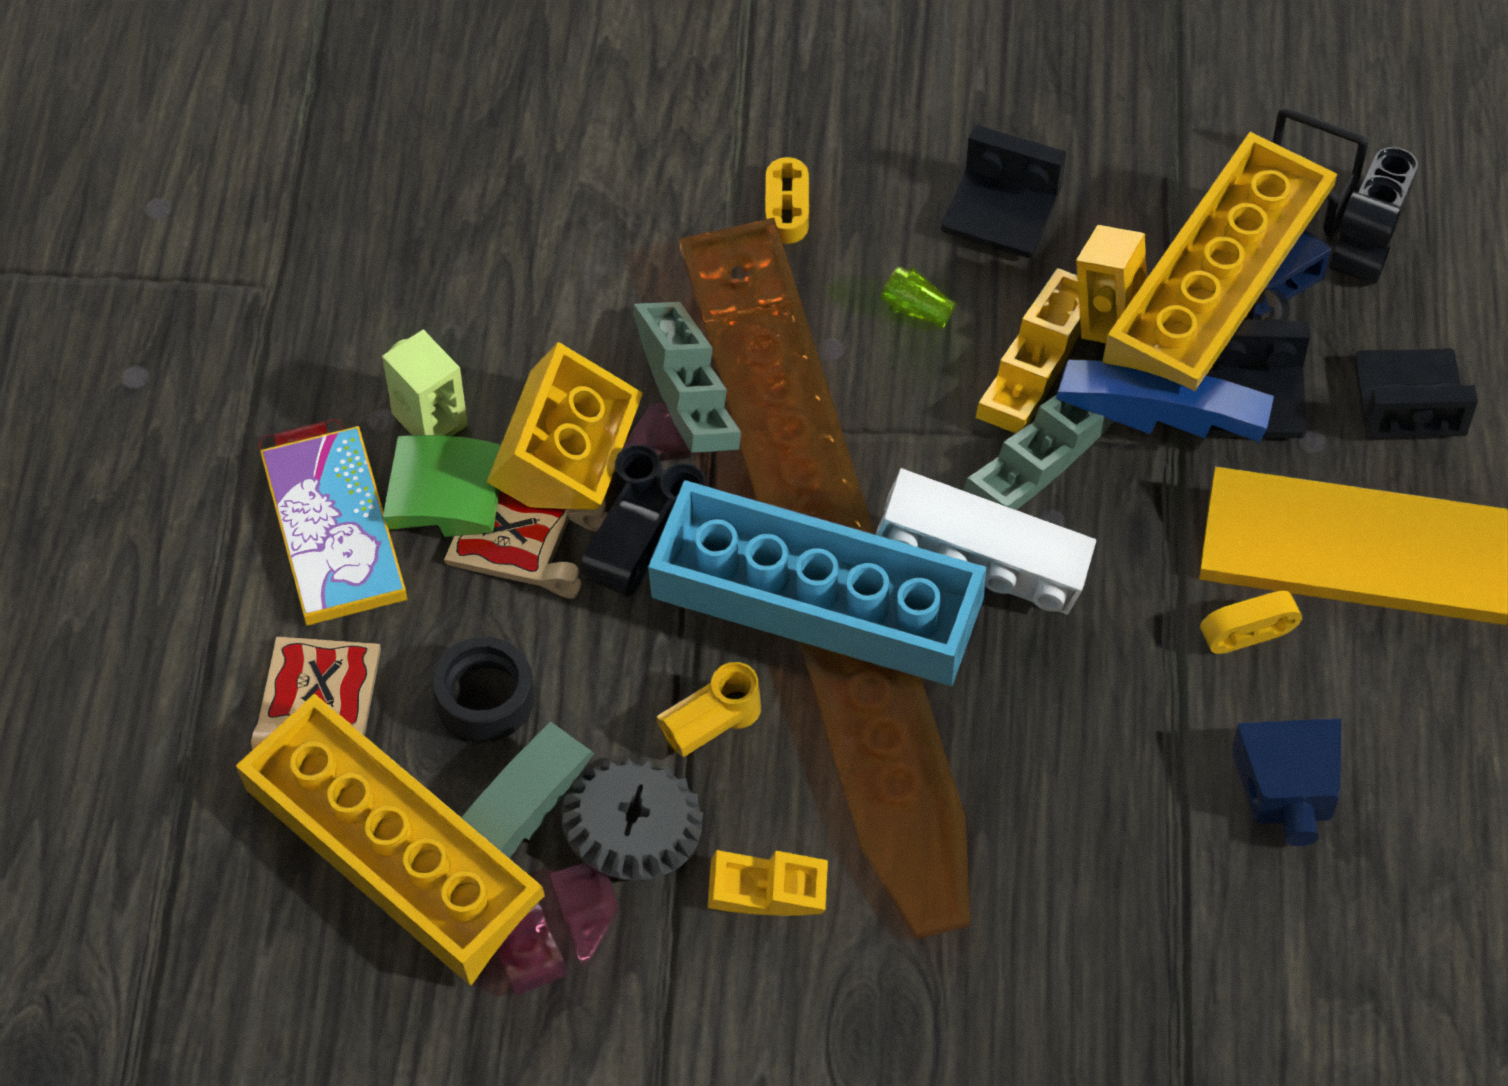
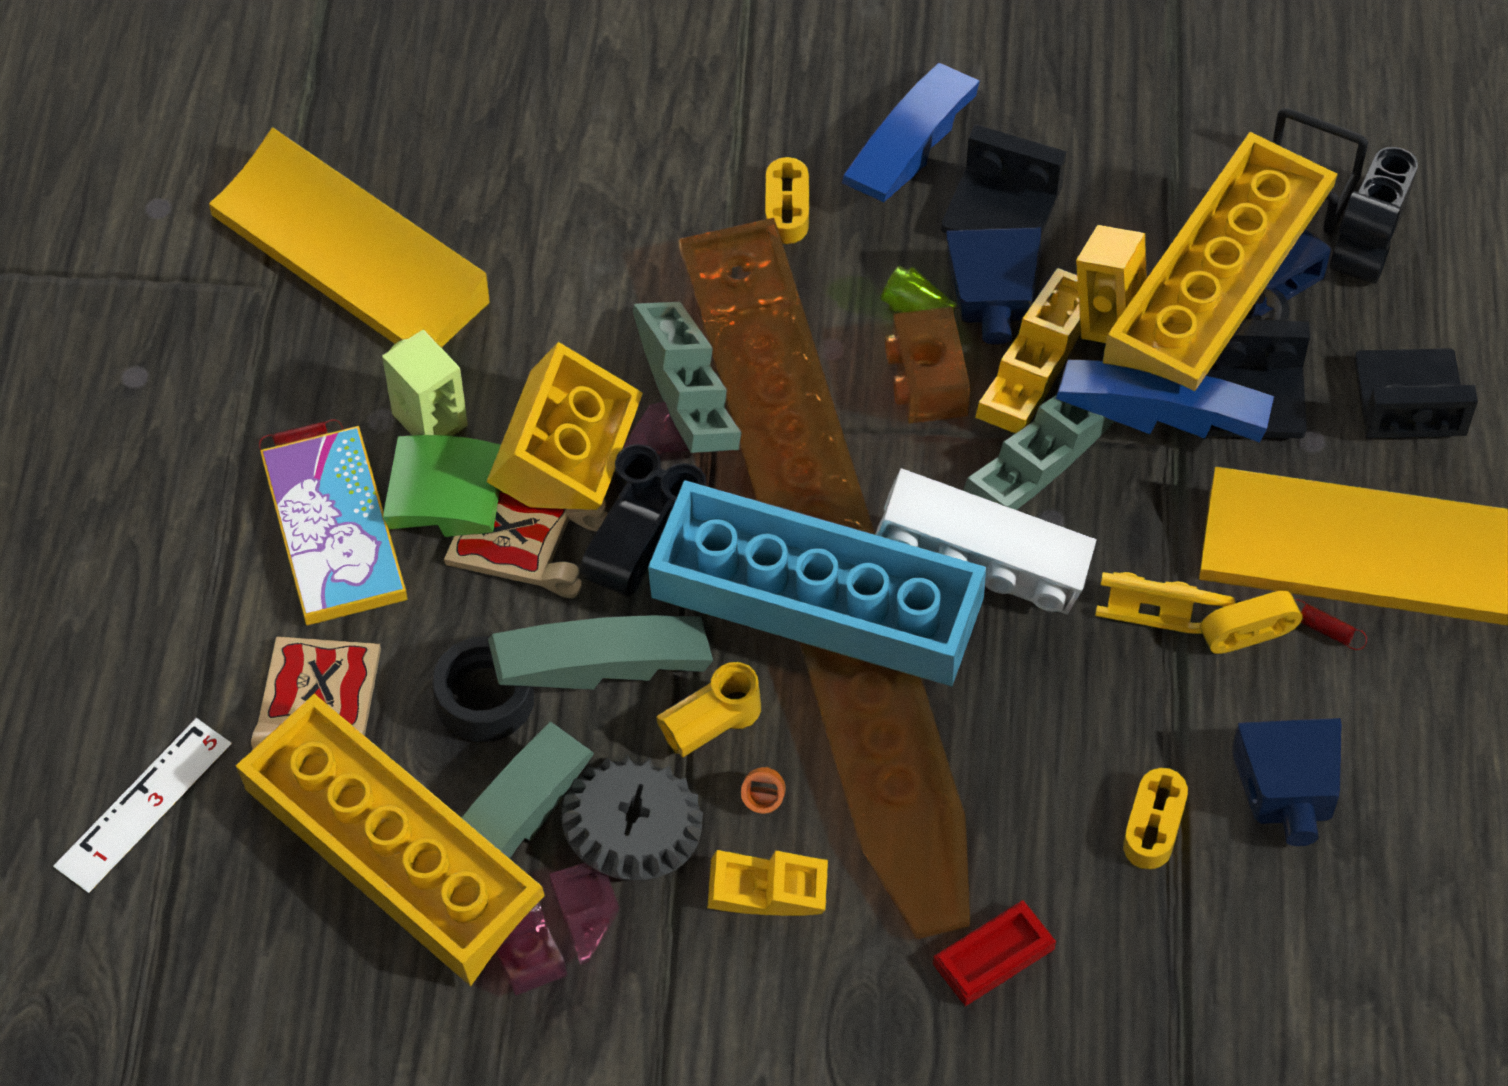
(142, 805): none -> white sticker
(350, 244): none -> yellow arch
(597, 648): none -> sand green slope
(763, 799): none -> orange hinge
(909, 132): none -> blue slope
(943, 385): none -> clear orange brick
(994, 276): none -> dark blue torso
(994, 953): none -> red tile
(1166, 820): none -> yellow beam
(1174, 599): none -> yellow piece
(1328, 625): none -> red piece

